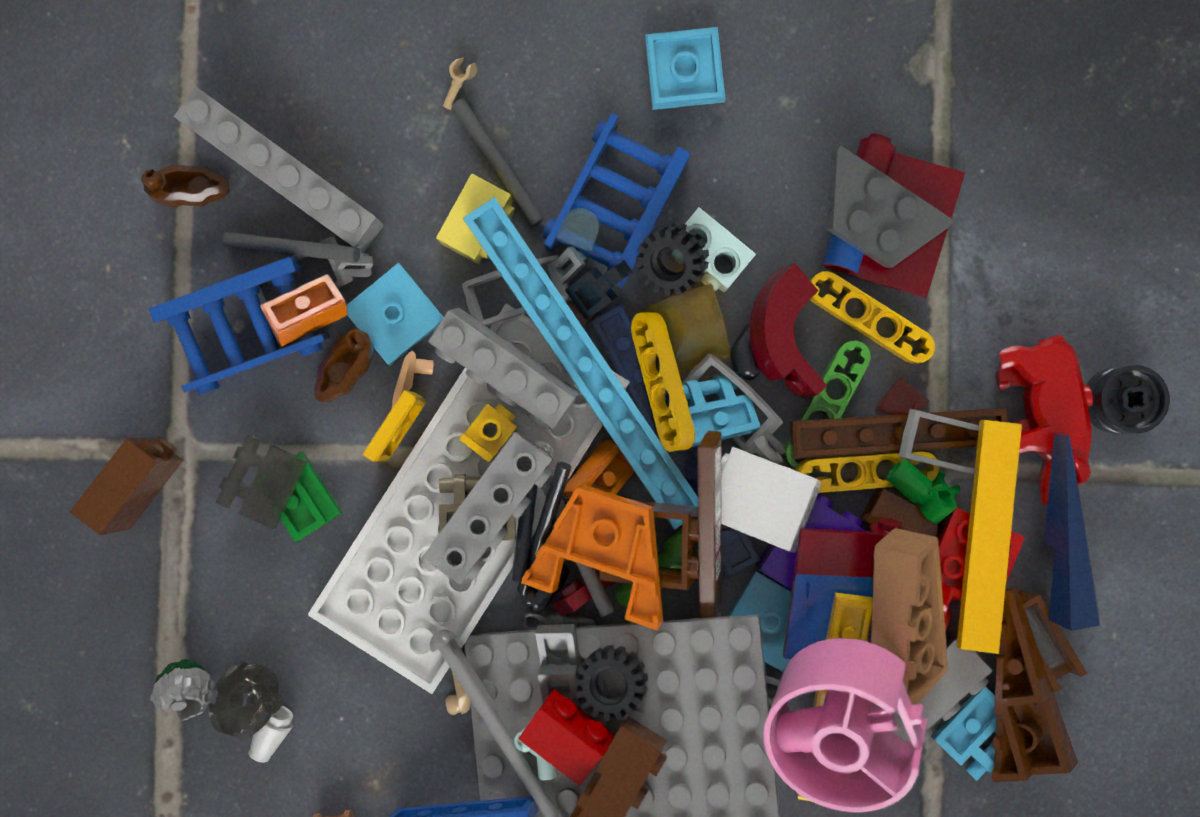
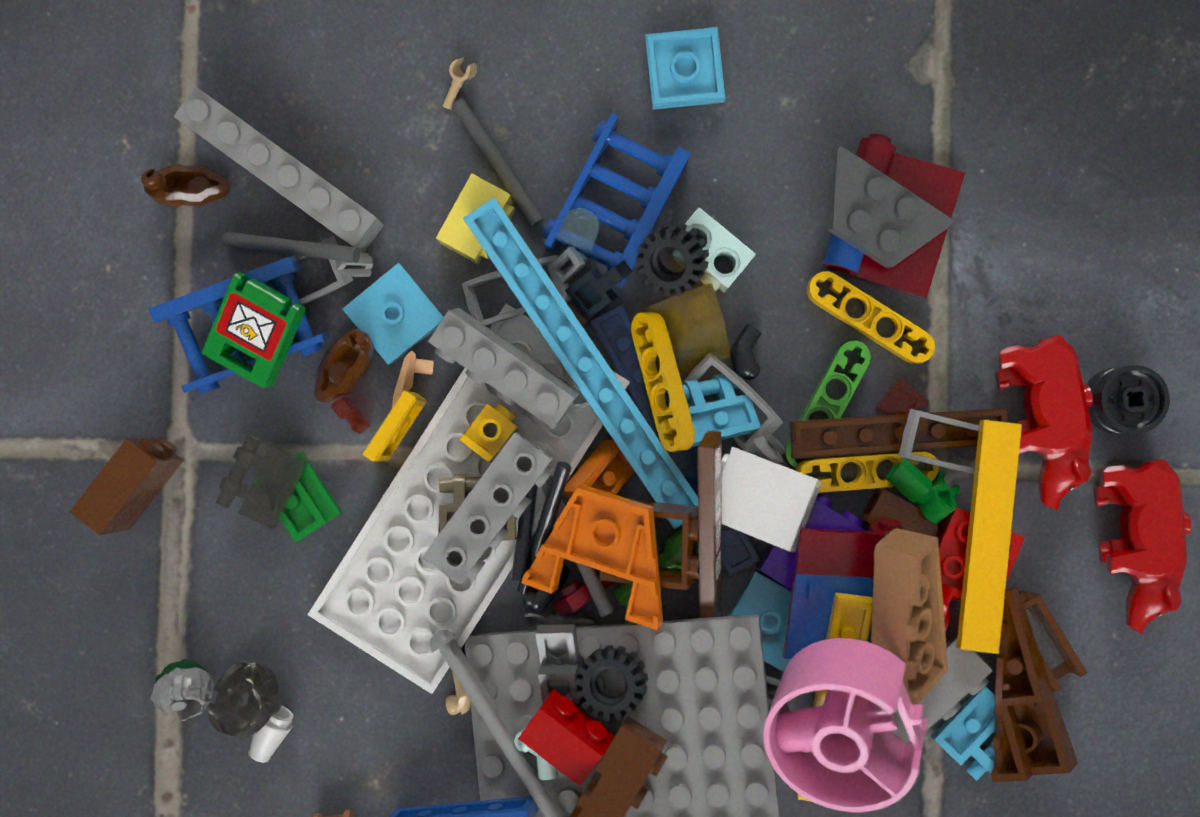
(256, 325): none -> green container
(305, 309): orange slope -> none
(346, 409): none -> clear red tile
(773, 331): dark red arch -> none
(1073, 587): dark blue wedge -> none
(1151, 537): none -> red animal

